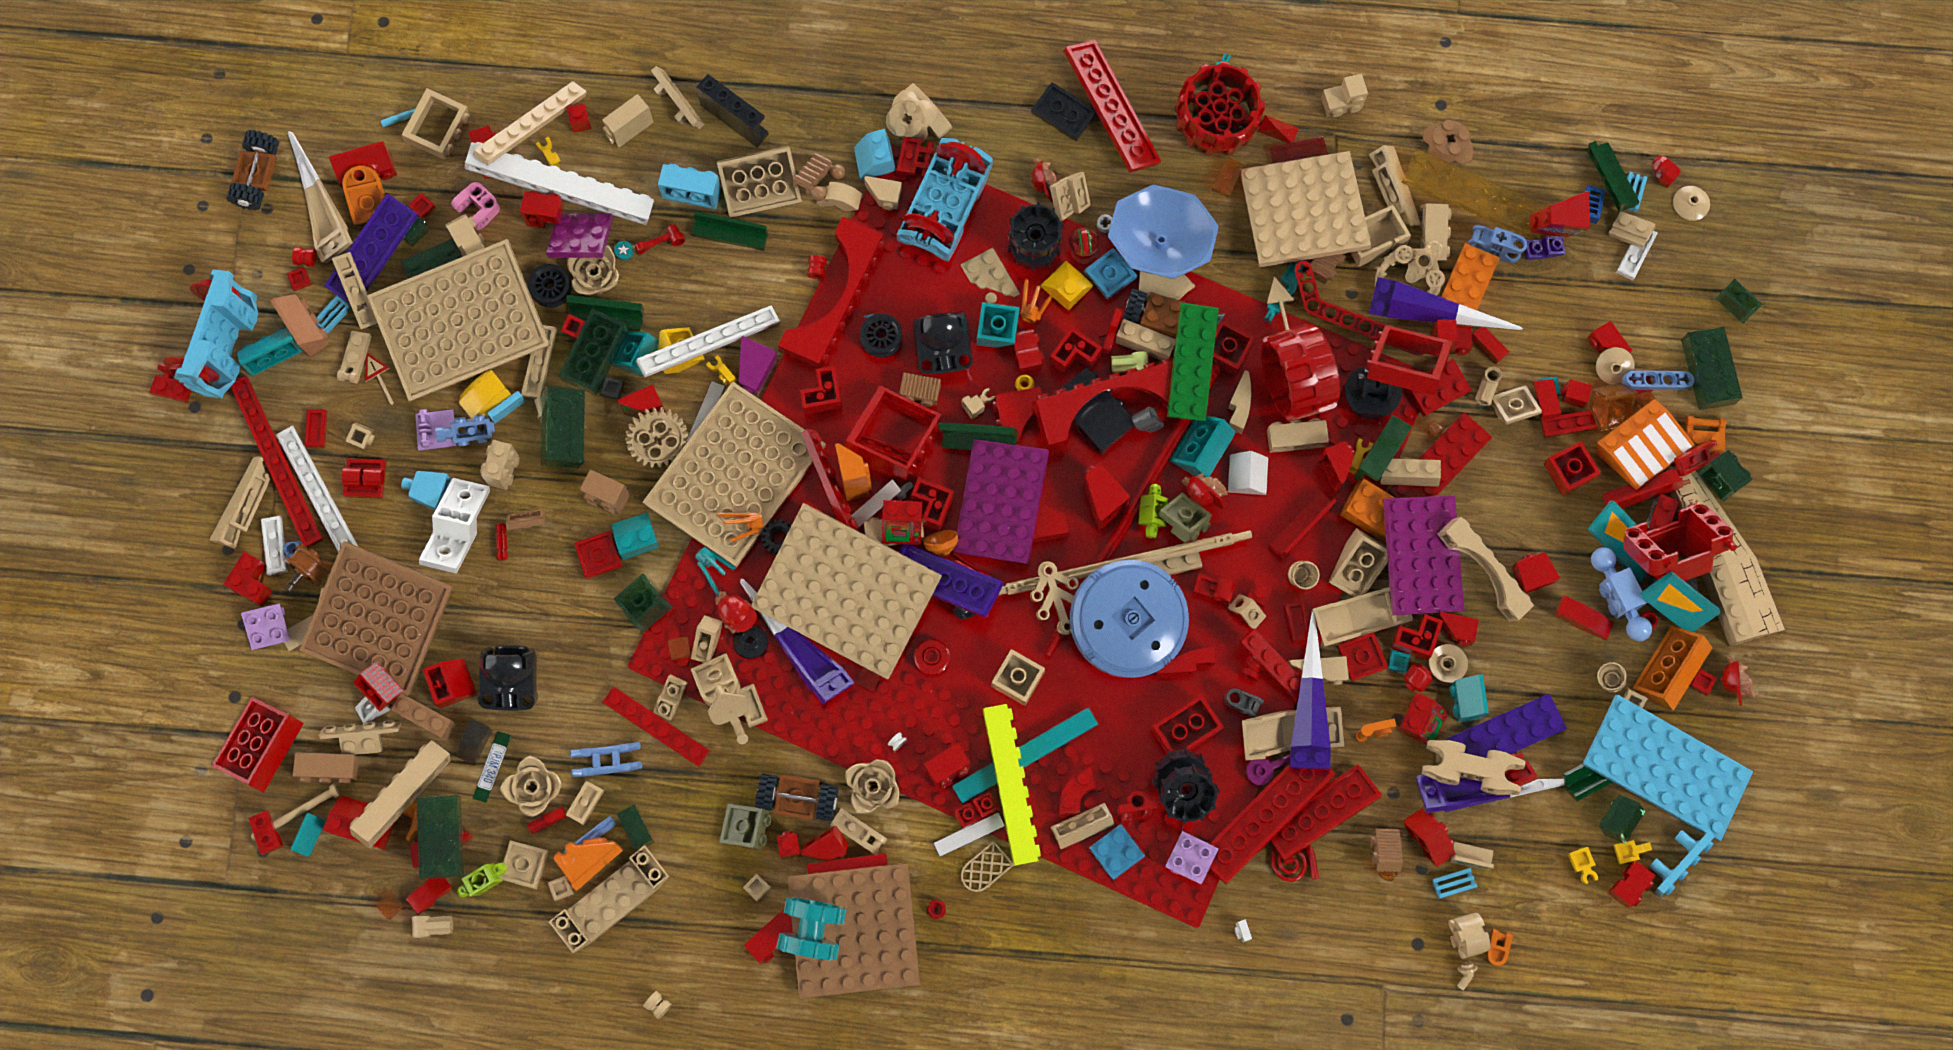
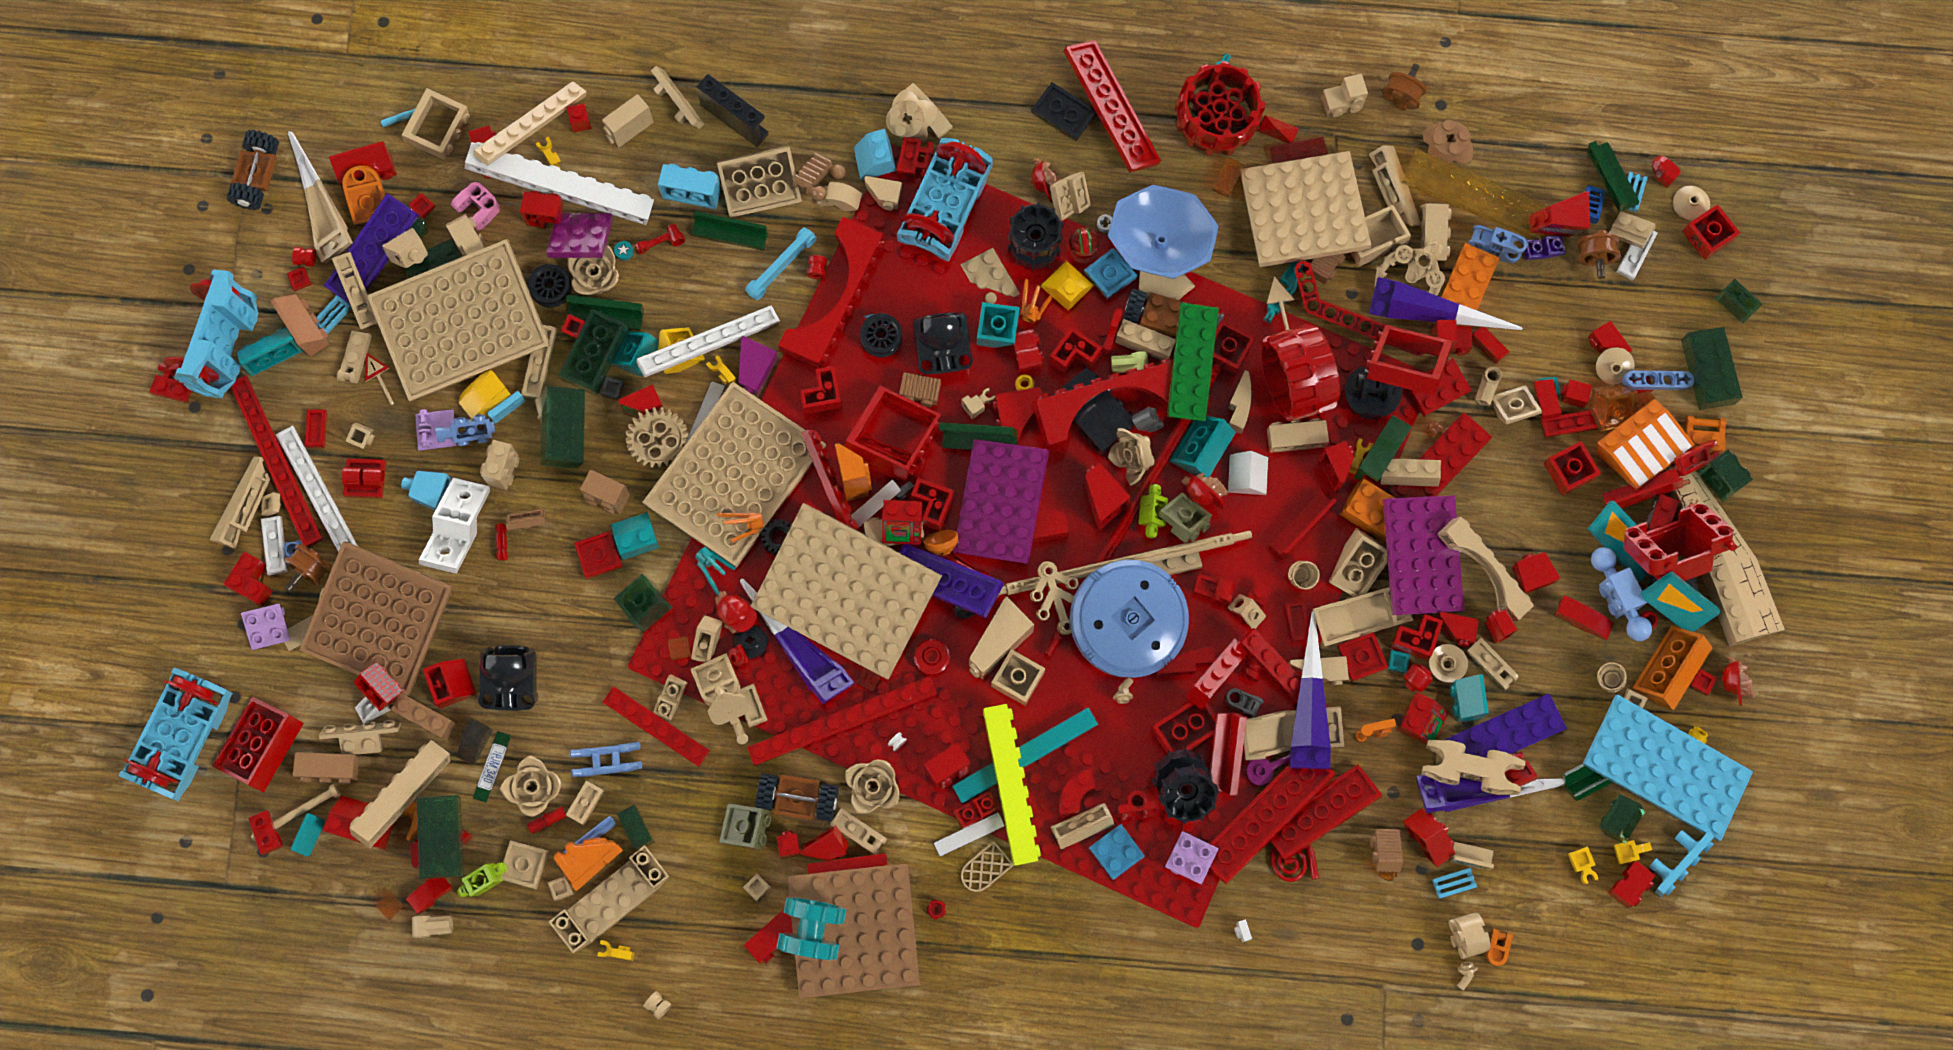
(176, 734): none -> medium azure piece
(270, 504): none -> tan plate
(405, 249): none -> tan torso
(621, 953): none -> yellow plate
(737, 656): none -> red plate
(757, 288): none -> medium azure piece
(842, 721): none -> red plate
(1004, 633): none -> tan slope
(1123, 695): none -> tan plate
(1131, 453): none -> tan brick
(1217, 674): none -> arch
(1227, 751): none -> red panel
(1404, 89): none -> dark orange wheel
(1492, 664): none -> tan plate
(1500, 625): none -> red brick
(1598, 250): none -> dark orange wheel
(1698, 734): none -> yellow plate
(1711, 232): none -> red brick

